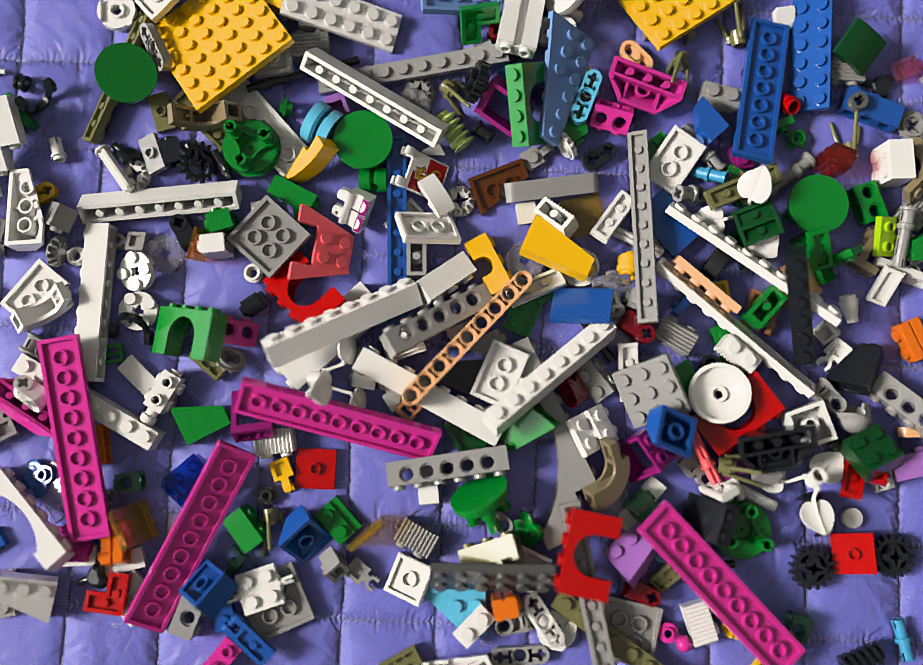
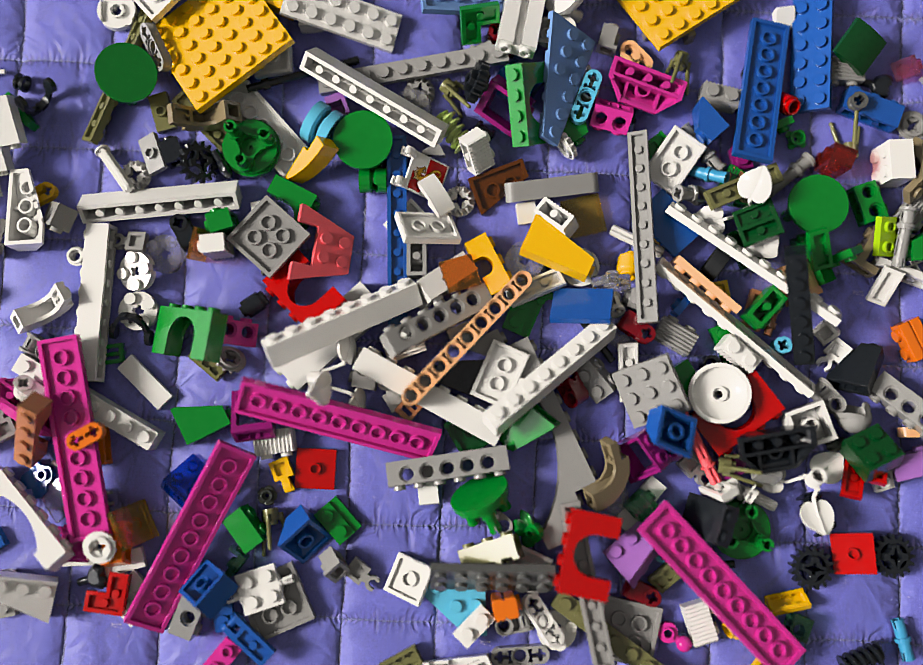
(30, 418): none -> nougat arch
(32, 286): white wing -> none
(57, 251): light grey gear -> none
(58, 153): white pin -> none
(84, 432): none -> orange beam
(99, 555): none -> white gear
(126, 154): black rock -> none
(138, 482): brick -> none
(165, 394): white brick -> none
(247, 273): white plate -> none
(285, 108): green plate -> none
(305, 41): light grey brick -> none
(355, 209): white hips -> none
(366, 533): clear yellow tile -> none
(417, 538): light grey brick -> none
(460, 273): none -> clear orange piece
(477, 150): none -> white brick
(534, 158): light grey plate -> none
(590, 427): white plate -> none
(597, 153): black beam -> none
(608, 39): none -> light grey brick
(612, 217): white tile -> none
(738, 36): olive plant -> none
(750, 494): none -> white plate
(786, 344): none -> medium azure bush
(787, 602): none -> yellow plate
(849, 307): white cone -> none
(851, 517): white tile -> none

